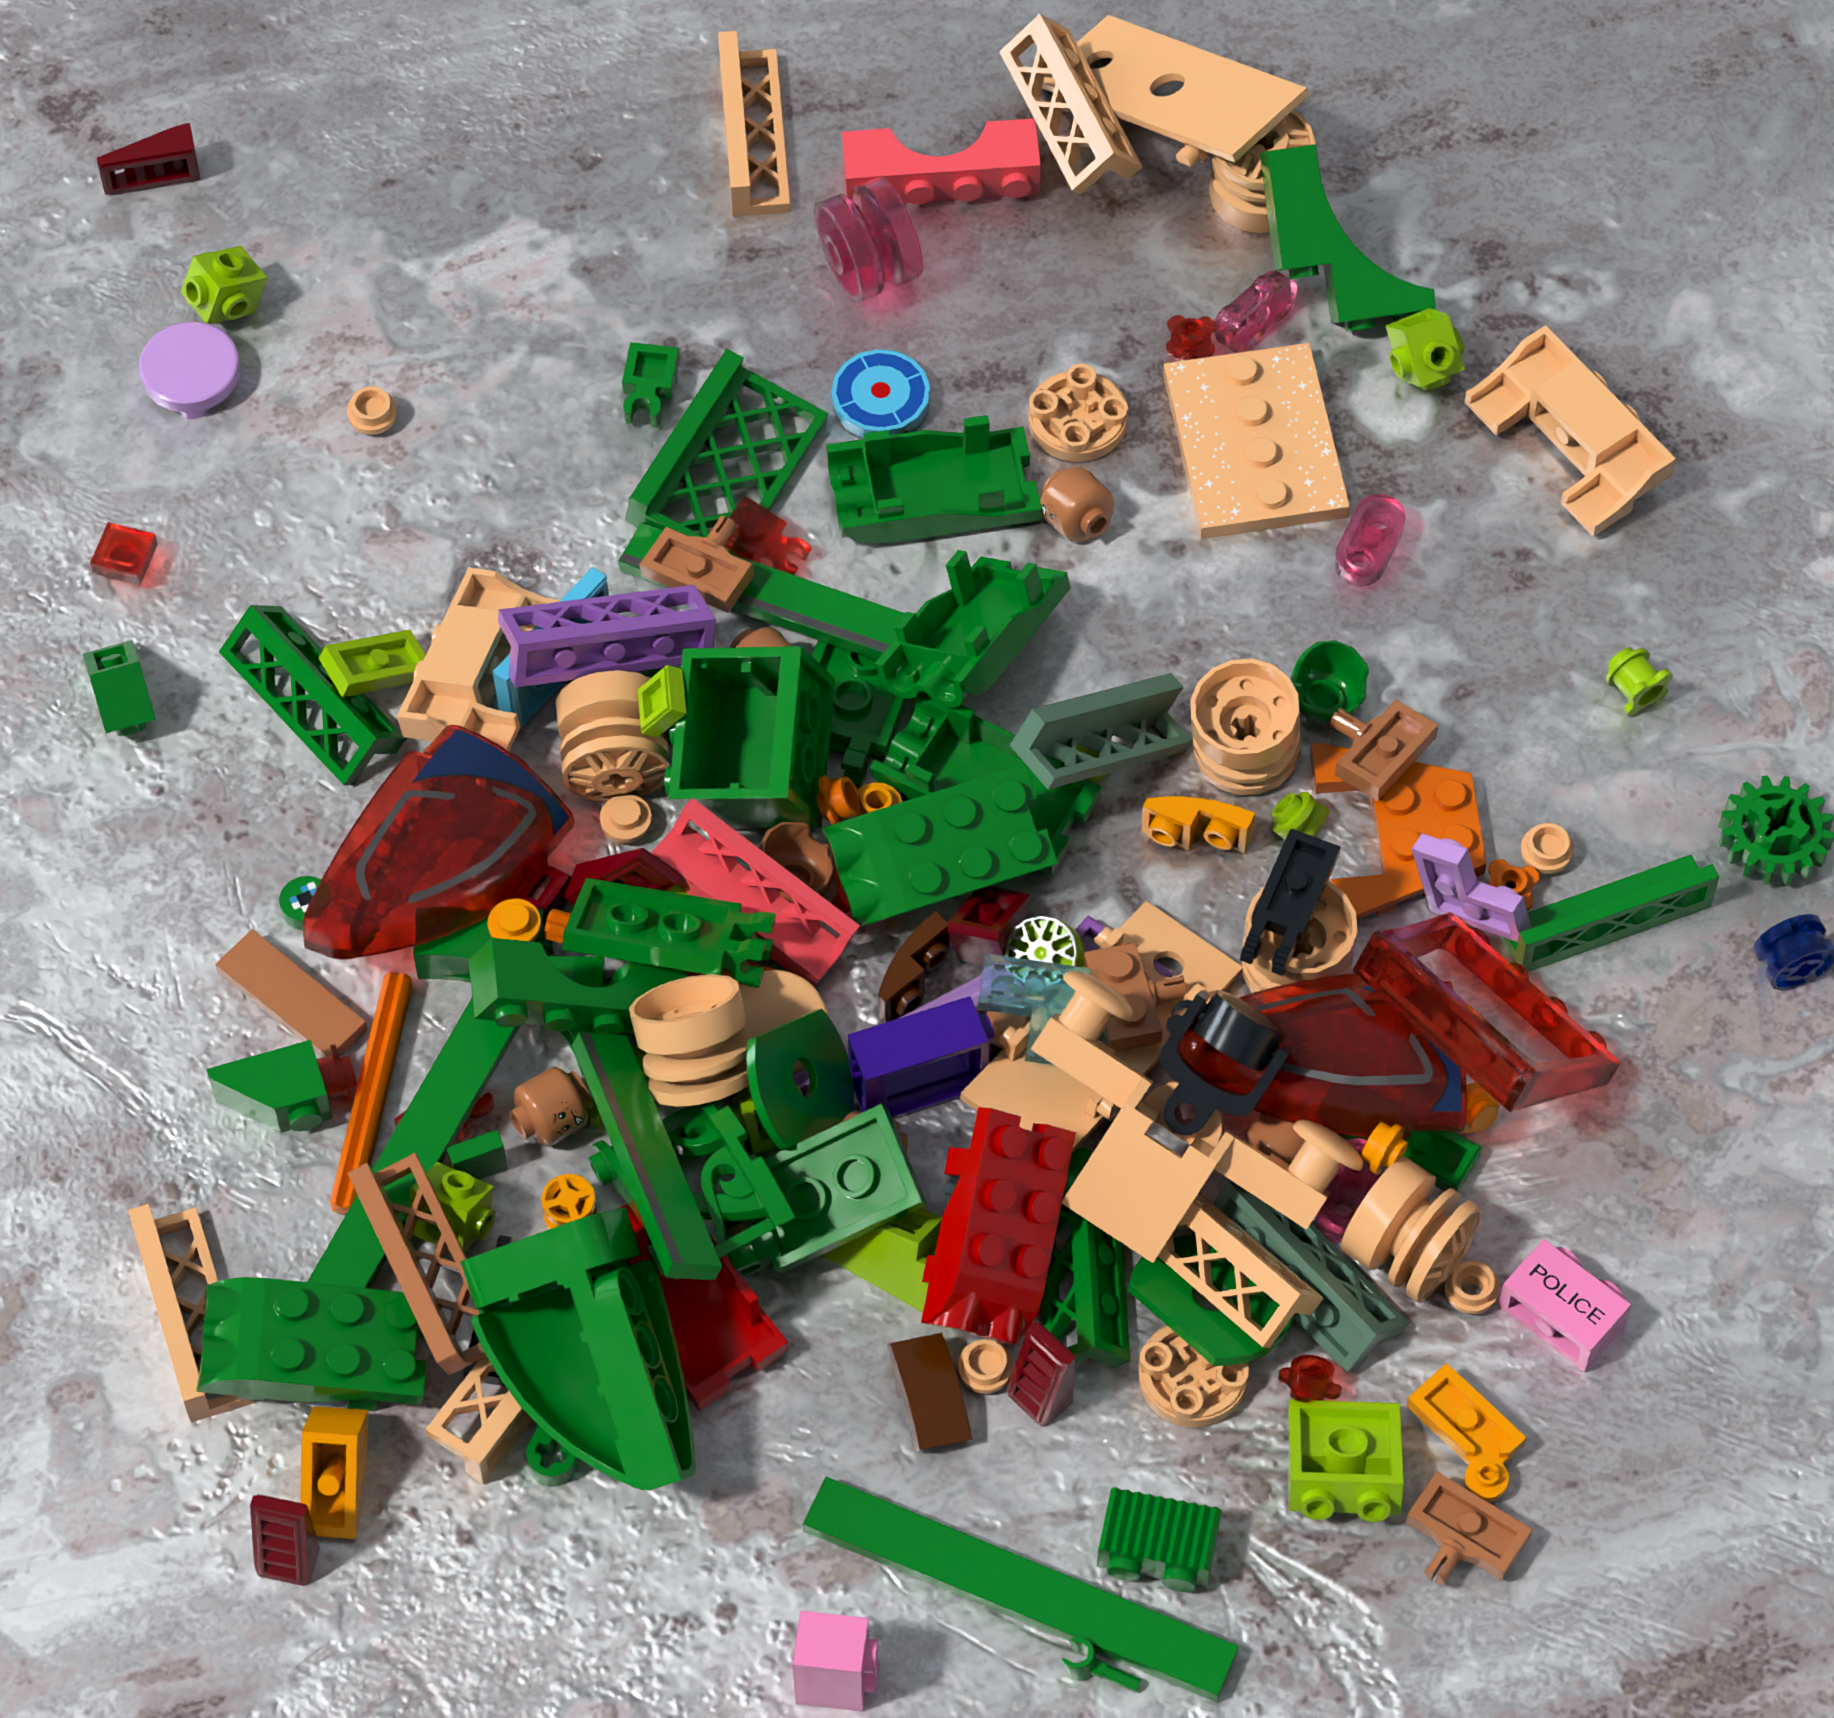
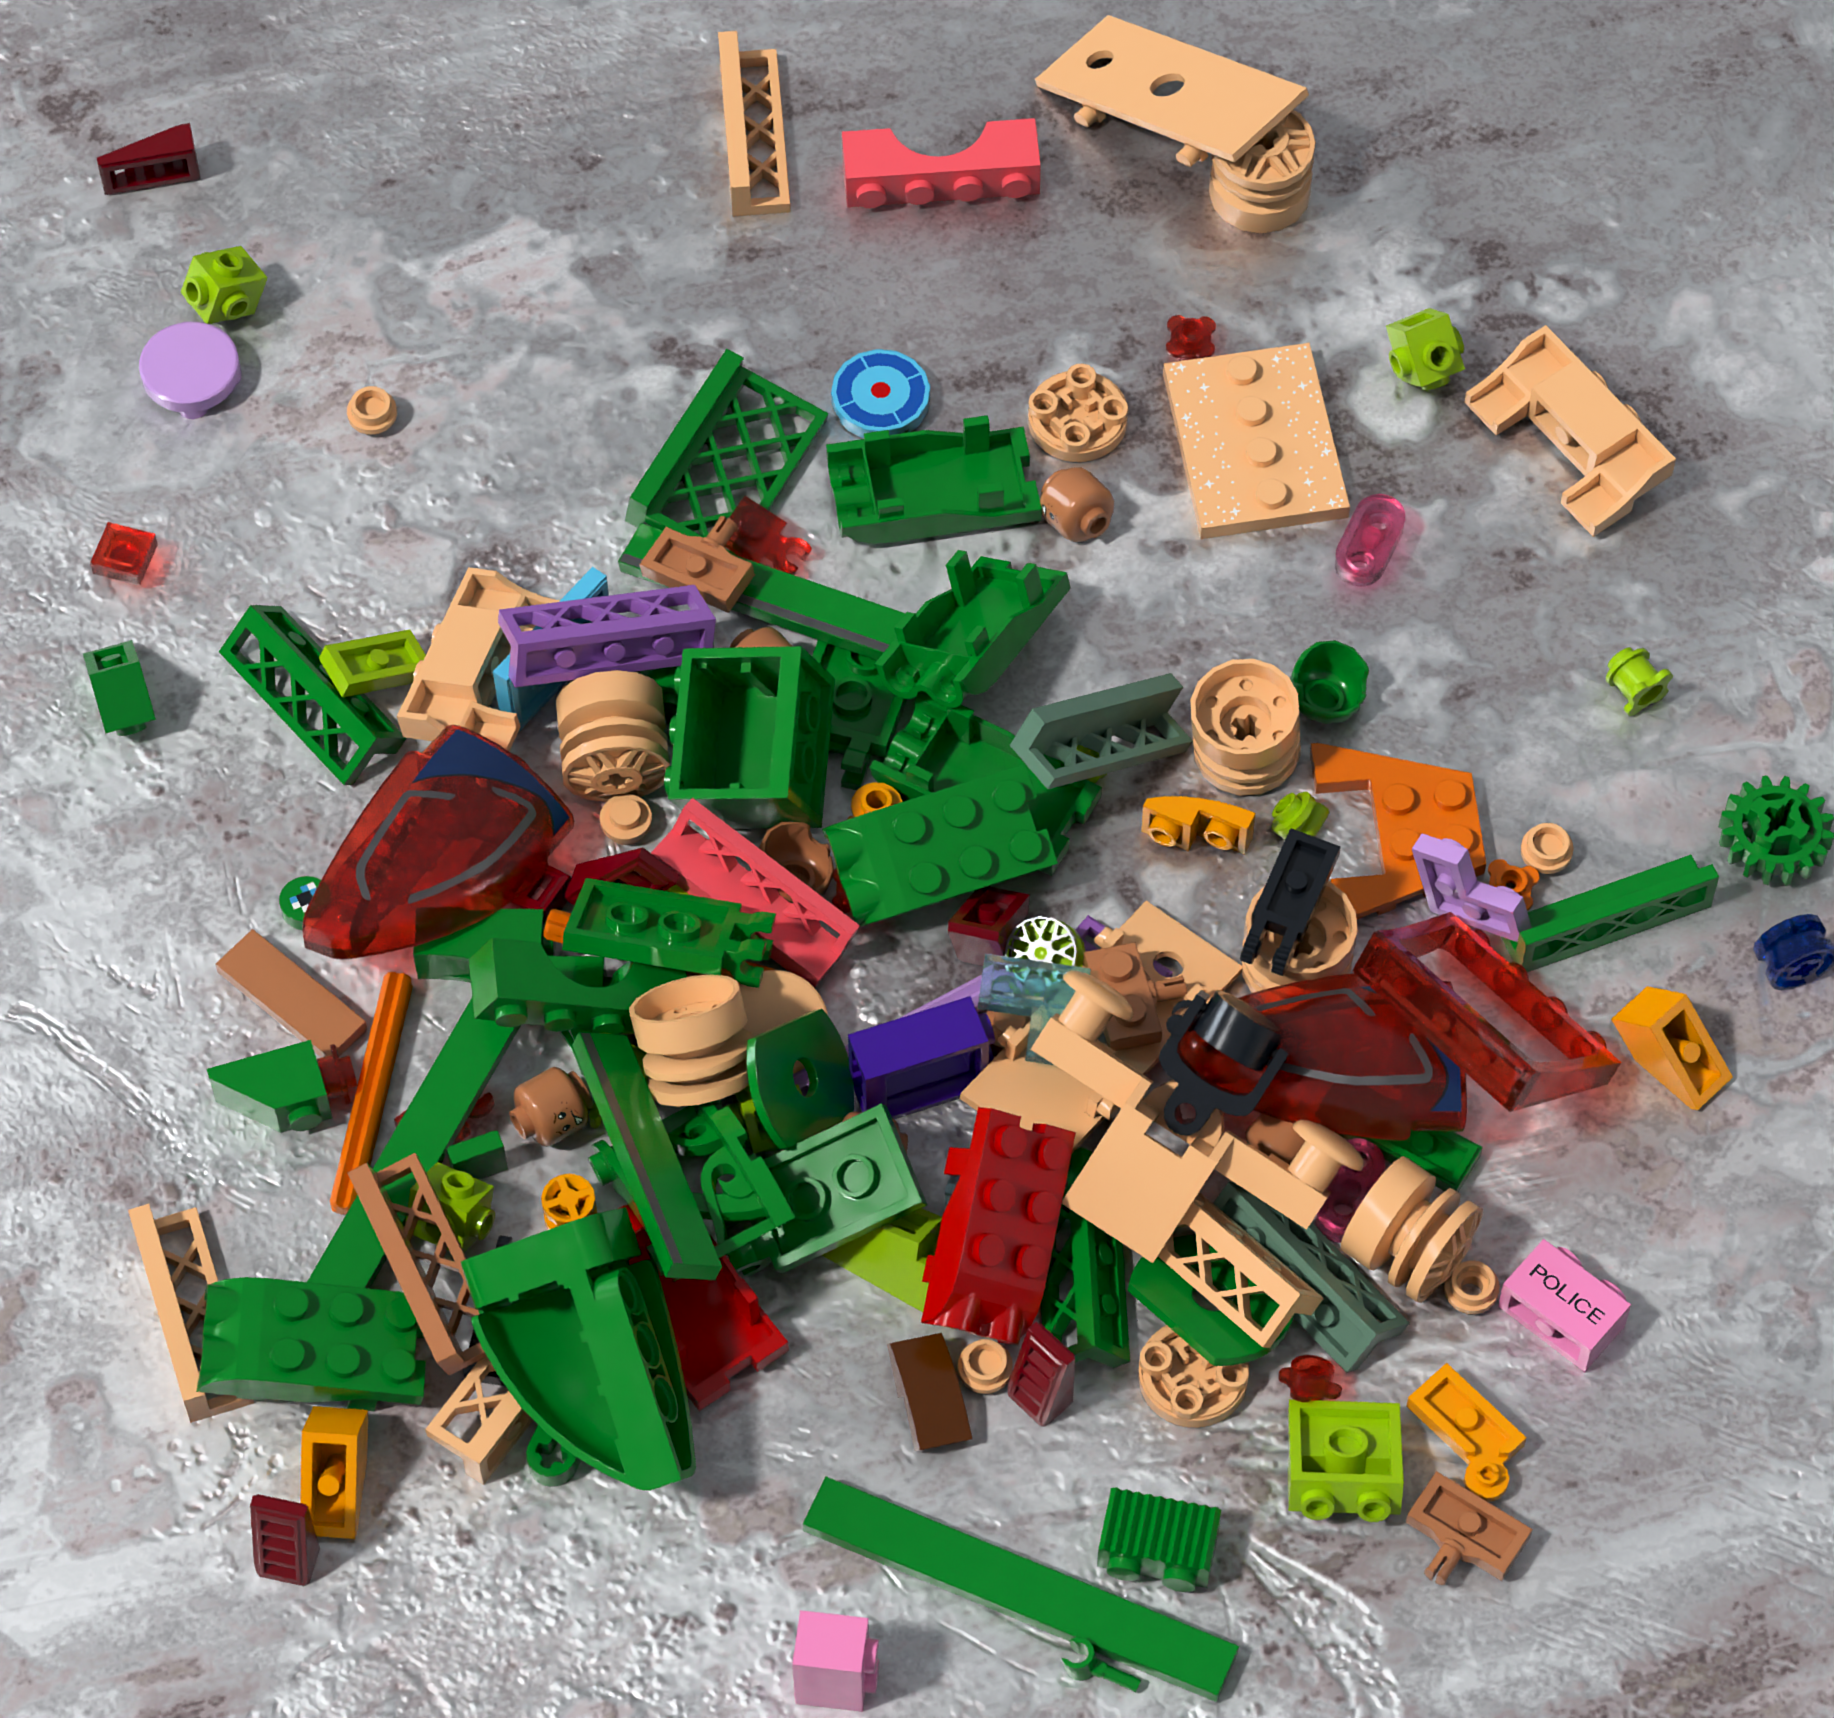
(514, 920): light orange plate -> none
(648, 376): green plate -> none
(661, 701): lime tile -> none
(838, 799): orange plate -> none
(868, 239): clear pink wheel -> none
(905, 977): reddish brown slope -> none
(1084, 99): light nougat fence -> none
(1255, 311): clear pink plate -> none
(1309, 235): green arch -> none
(1382, 746): nougat plate -> none
(1384, 1147): light orange plate -> none
(1481, 1109): light orange plate -> none
(1673, 1045): none -> light orange slope

